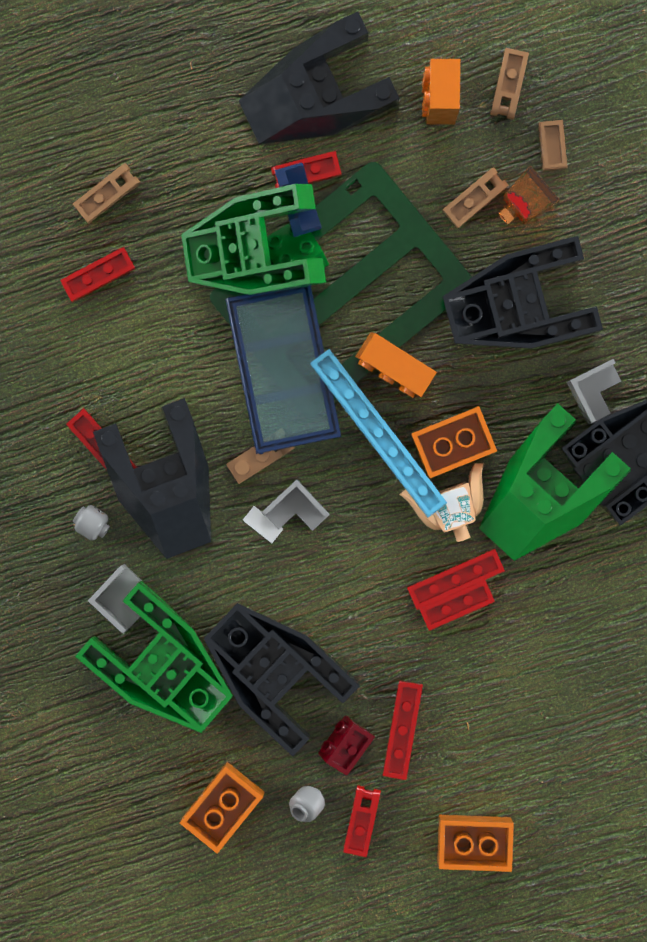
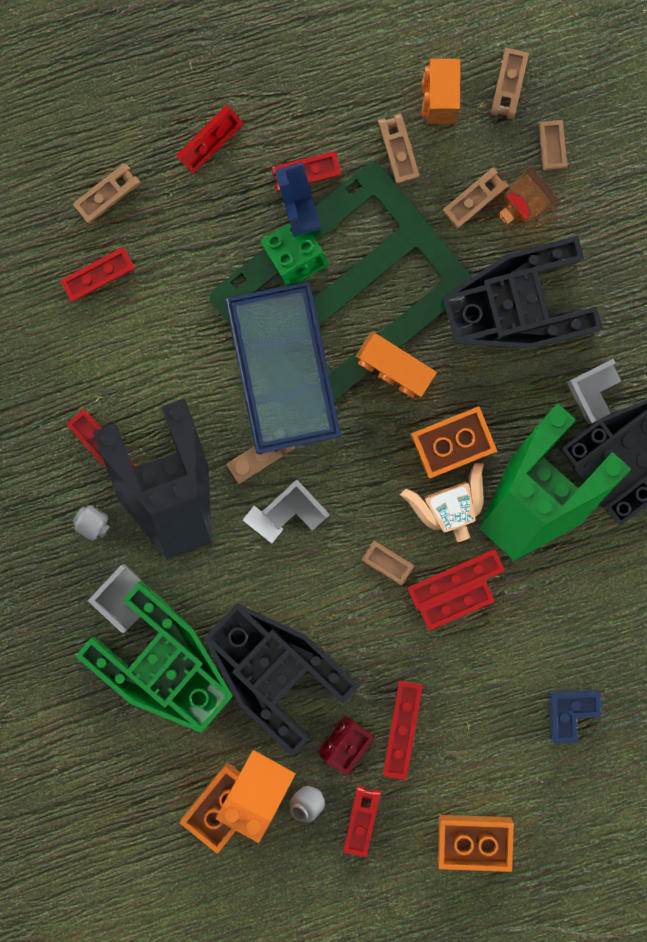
(209, 139): none -> red plate
(233, 250): green wedge -> none
(255, 796): none -> orange slope
(302, 97): black wedge -> none
(378, 433): medium azure tile -> none
(387, 562): none -> medium nougat tile
(399, 149): none -> medium nougat plate
(566, 707): none -> dark blue panel

